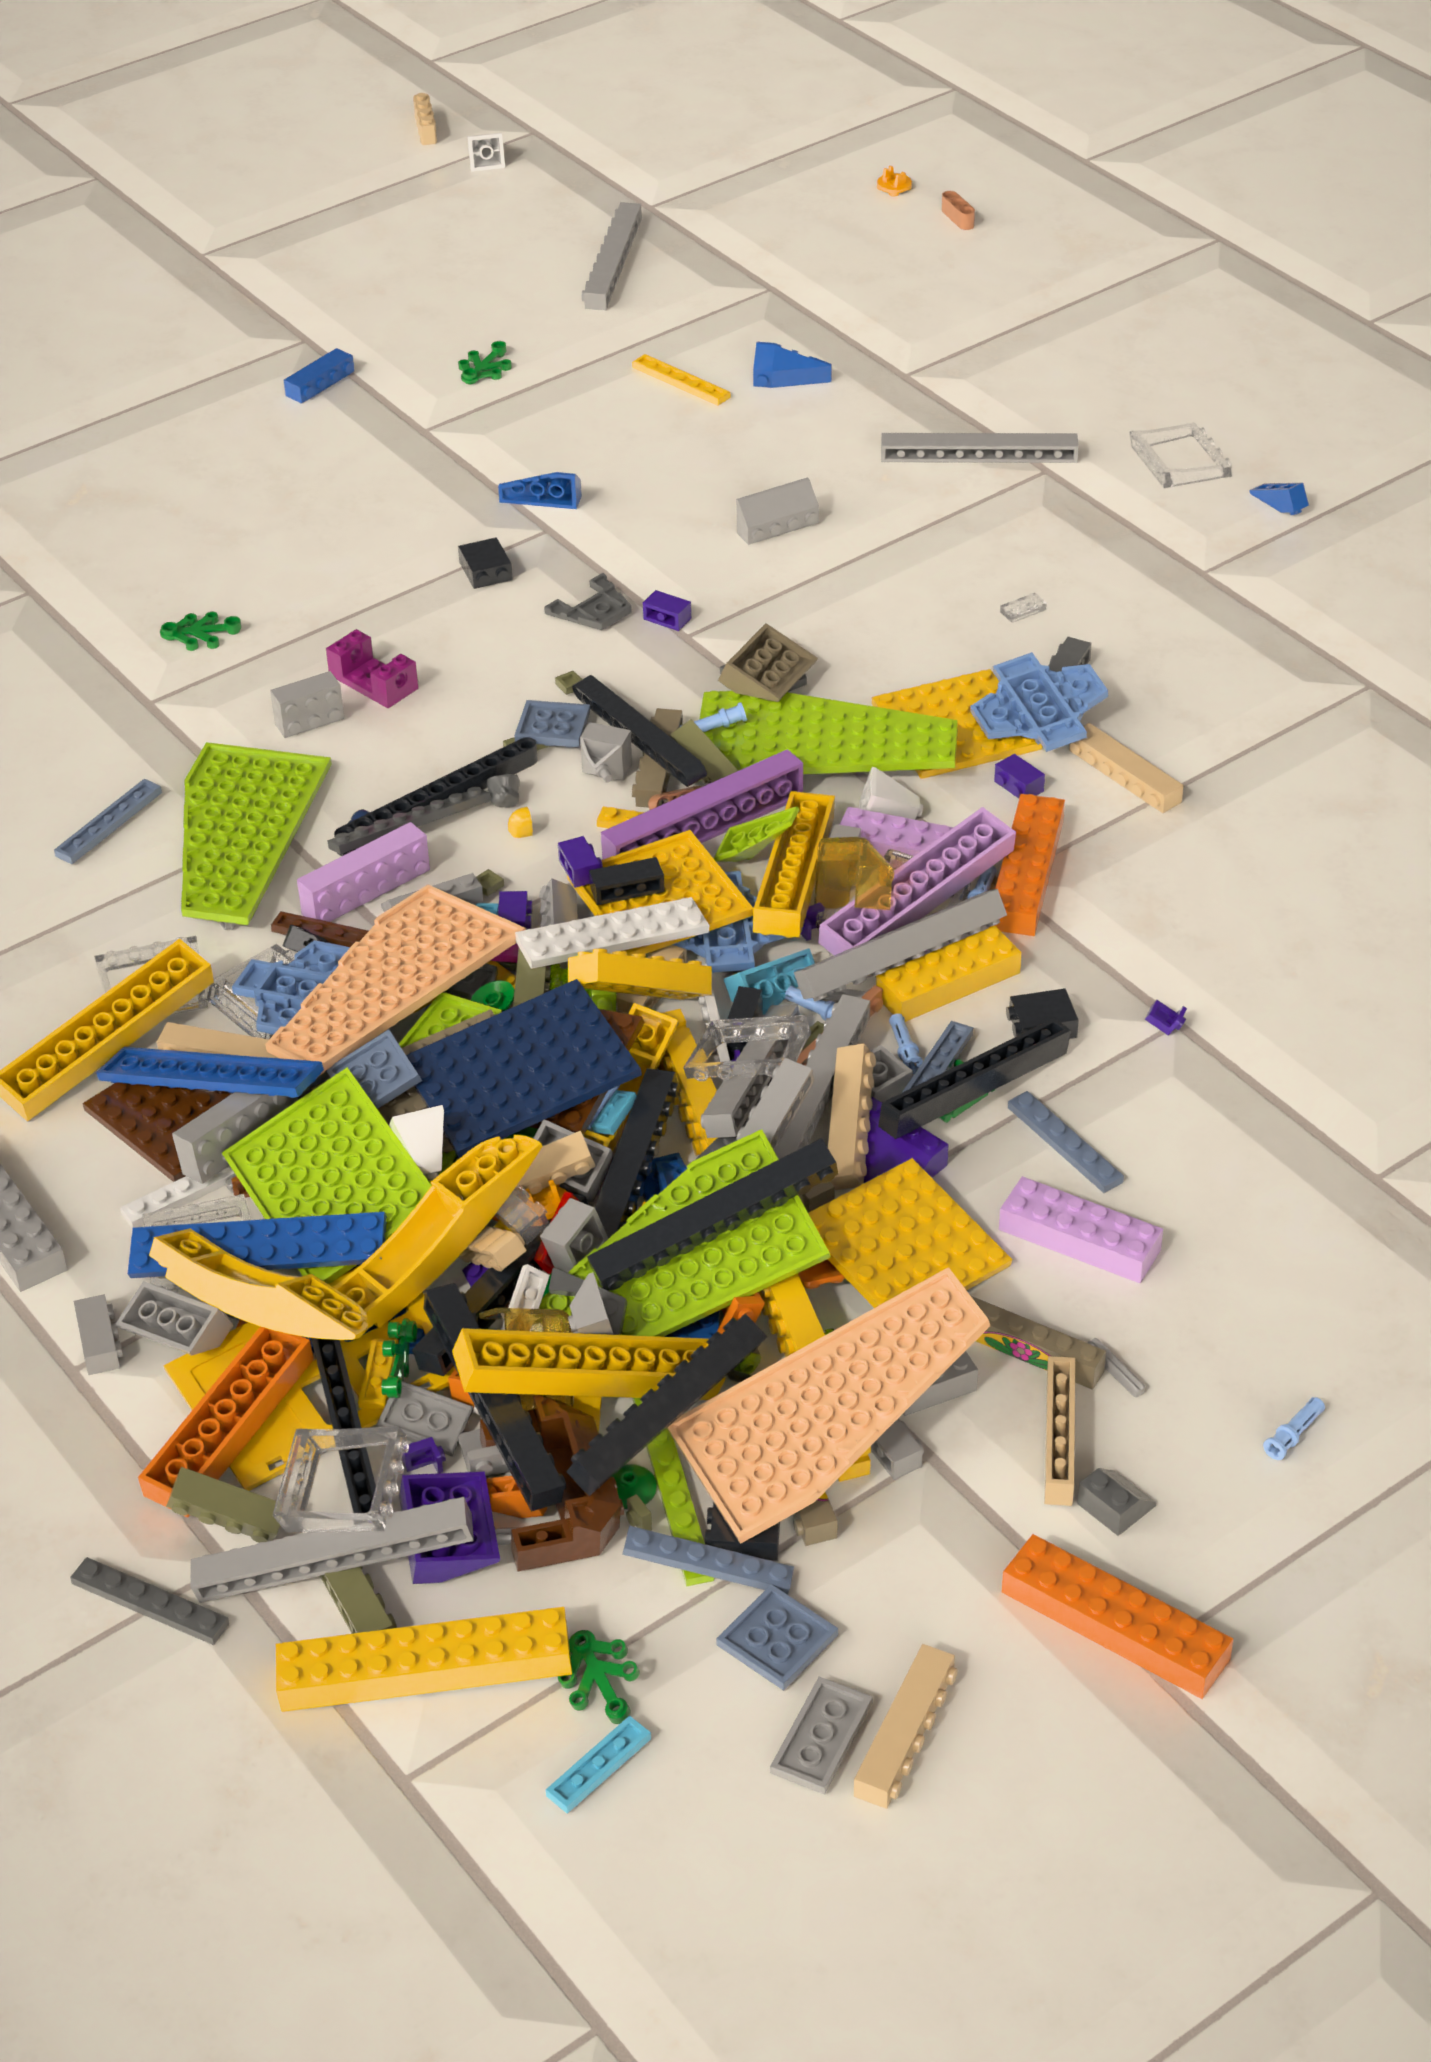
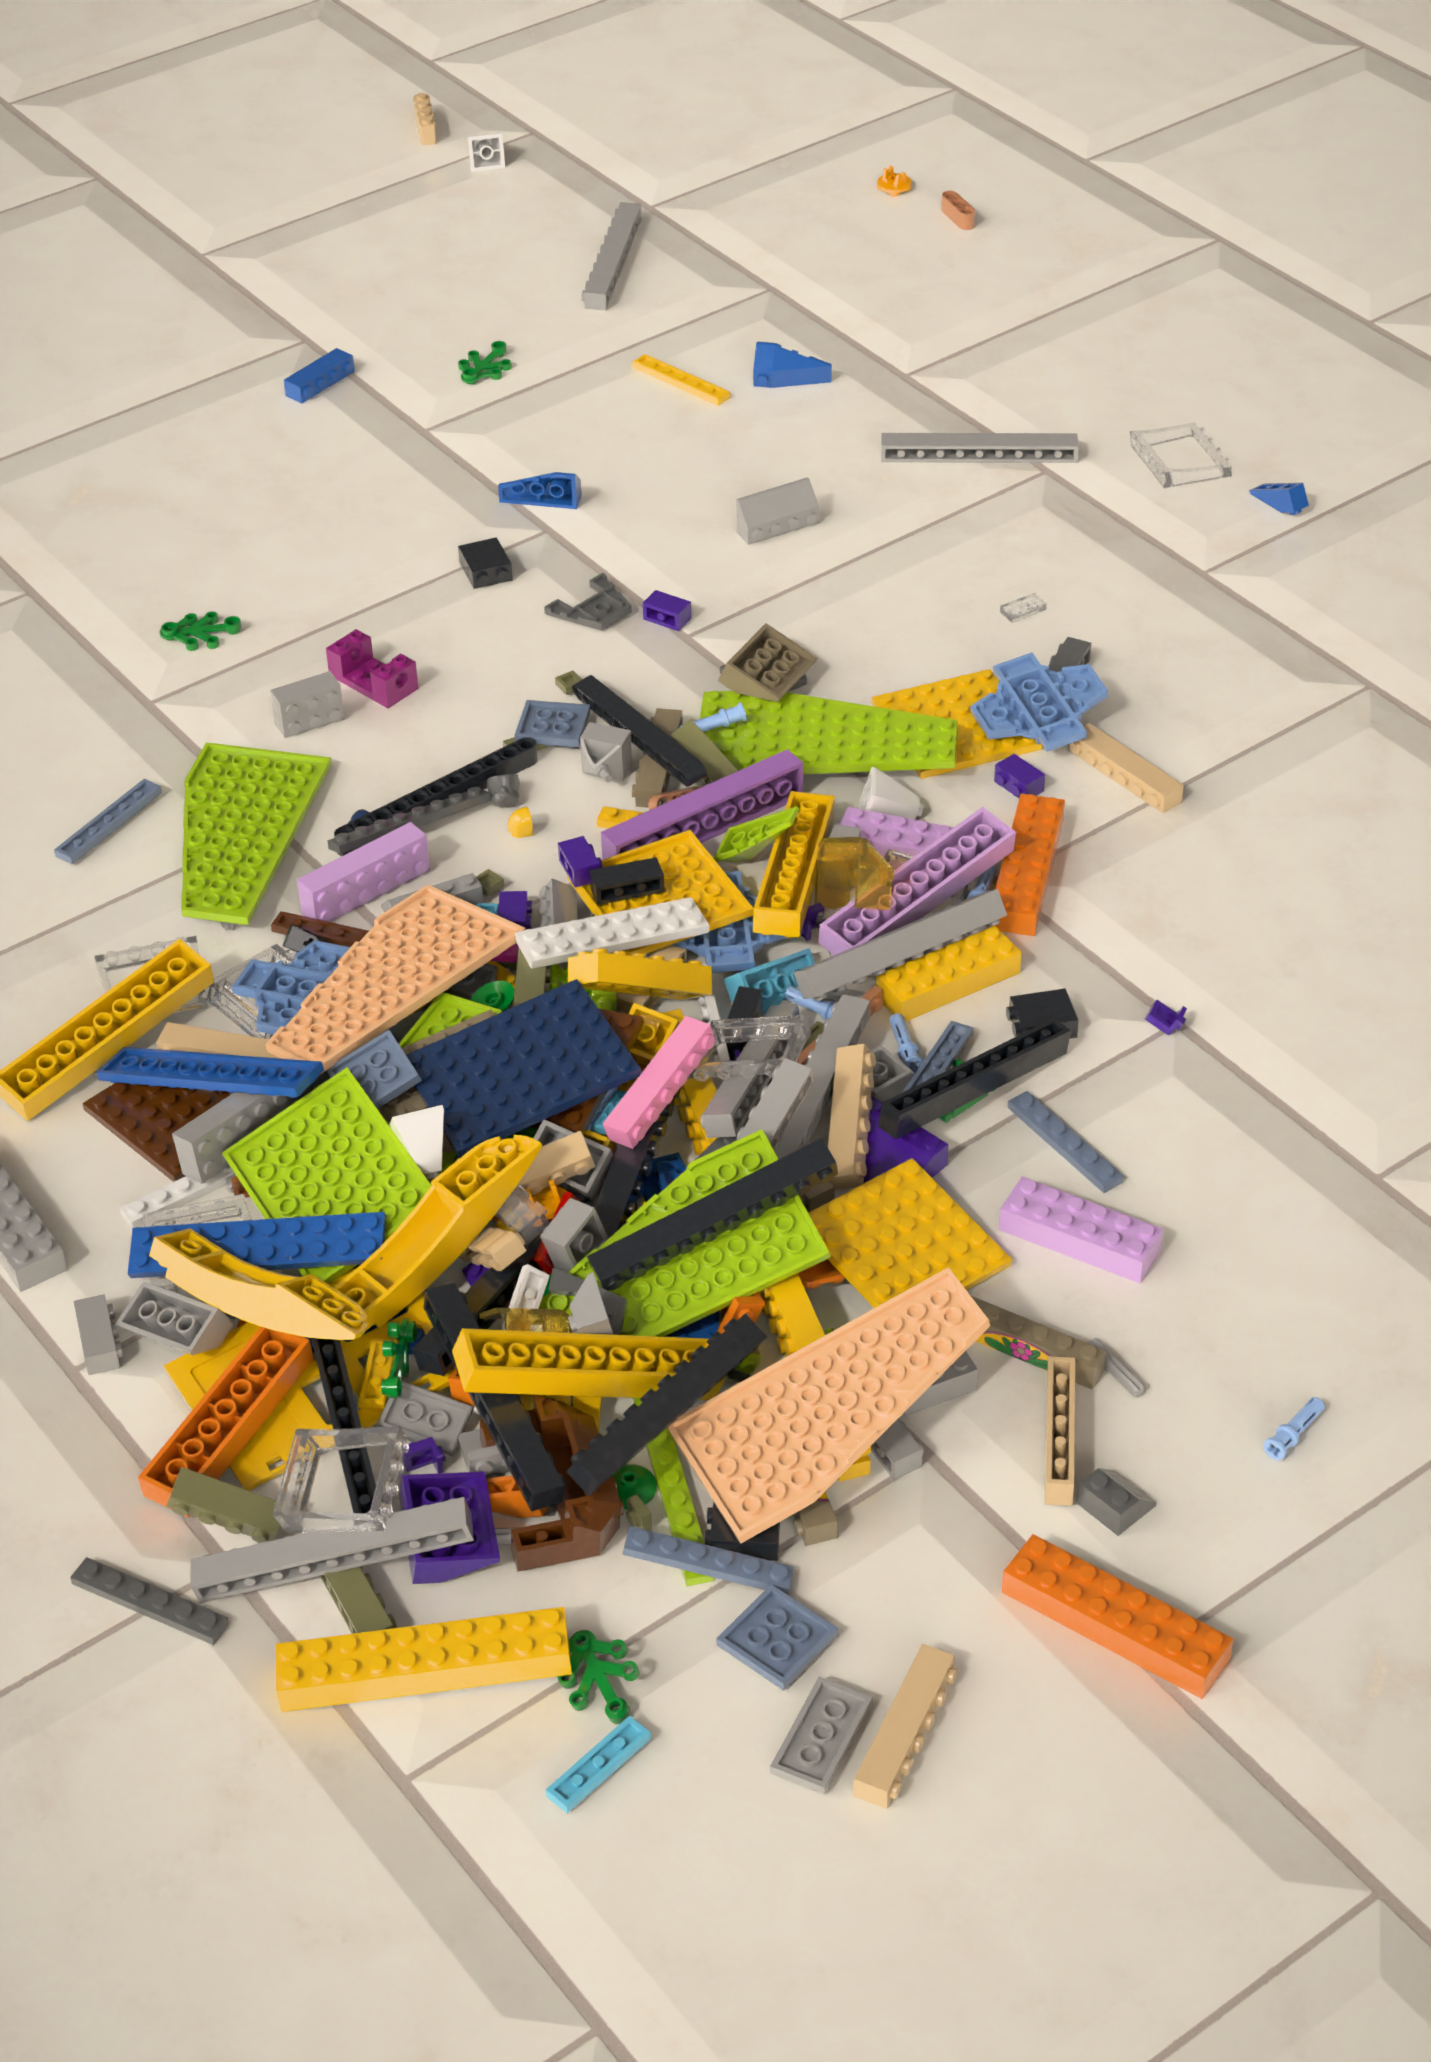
(659, 1082): none -> bright pink brick

